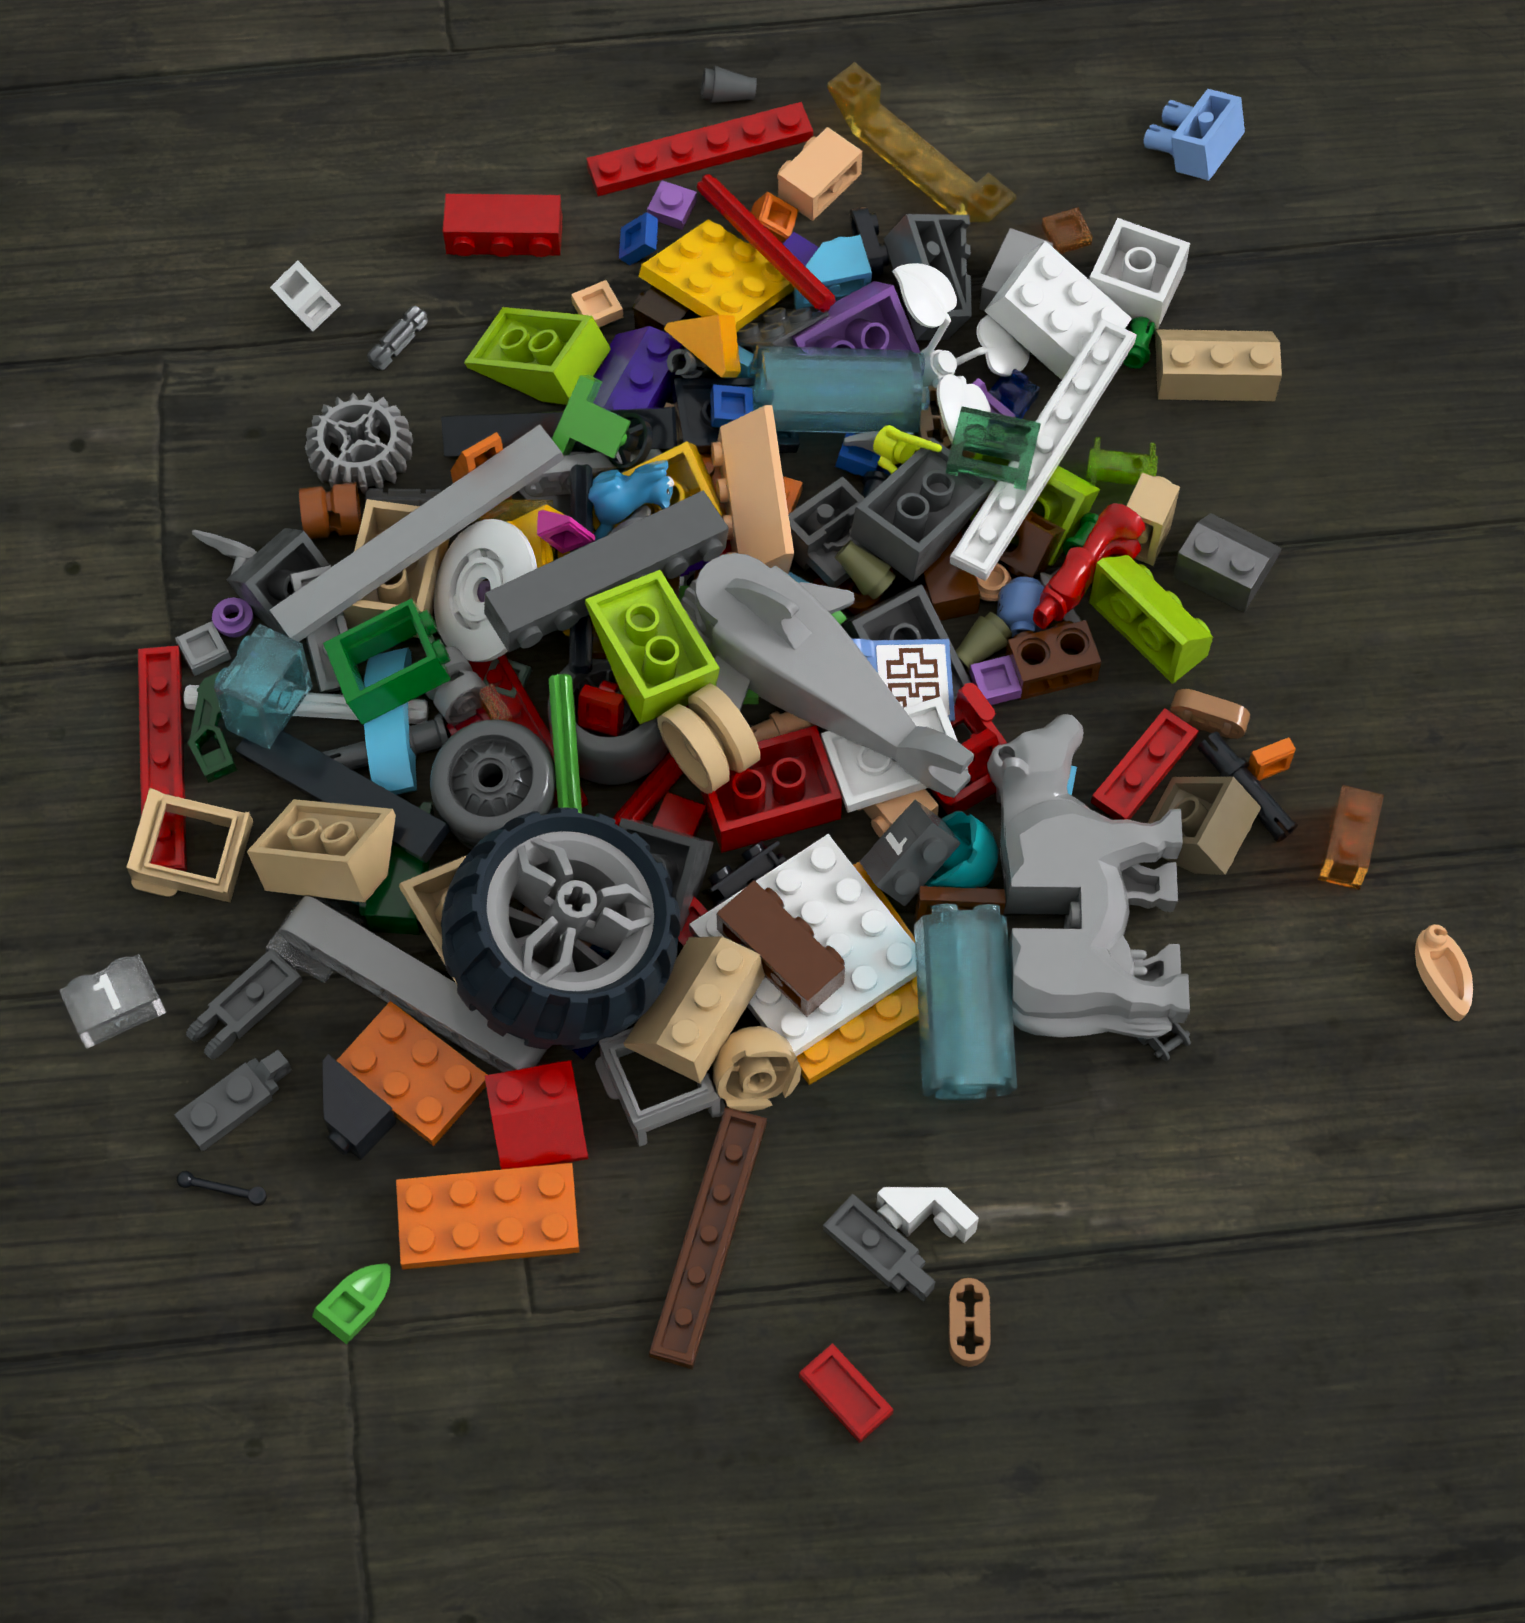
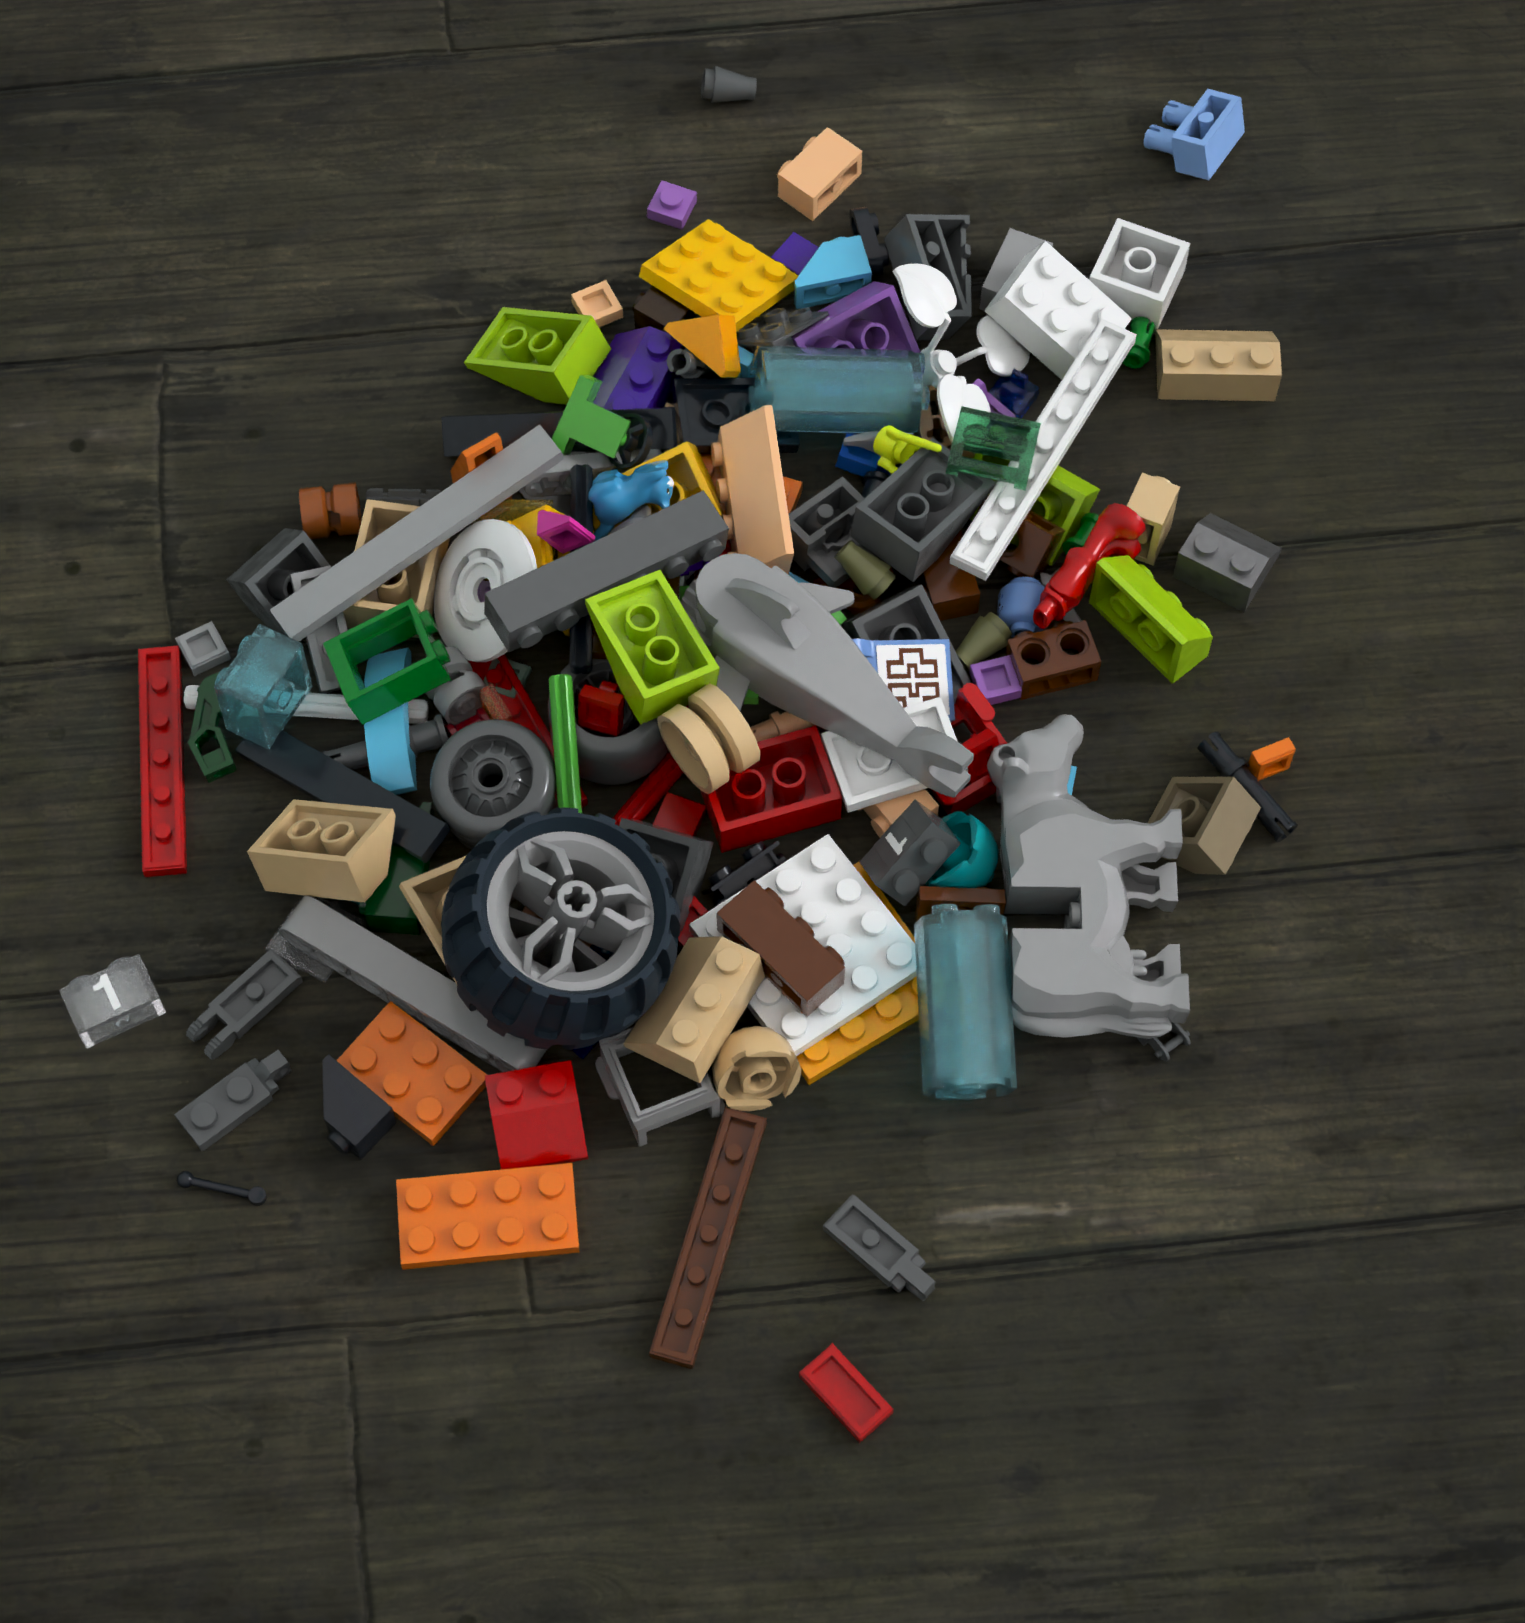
(168, 881): tan piece -> none
(227, 547): light grey bar -> none
(236, 626): medium lavender plate -> none
(305, 295): white brick -> none
(354, 1301): bright green plate -> none
(355, 429): light grey gear -> none
(397, 337): dark grey axle -> none
(502, 224): red brick -> none
(638, 238): blue plate -> none
(699, 149): red plate -> none
(729, 403): blue plate -> none
(766, 243): red axle -> none
(775, 215): orange slope -> none
(859, 102): clear yellow slope -> none
(910, 1206): white slope -> none
(979, 1322): medium nougat beam -> none
(991, 587): light nougat plate -> none
(1067, 230): clear orange tile -> none
(1119, 465): clear neon green hose -> none
(1144, 766): red plate -> none
(1210, 713): medium nougat beam -> none
(1351, 837): clear orange brick -> none
(1444, 971): light nougat arm -> none

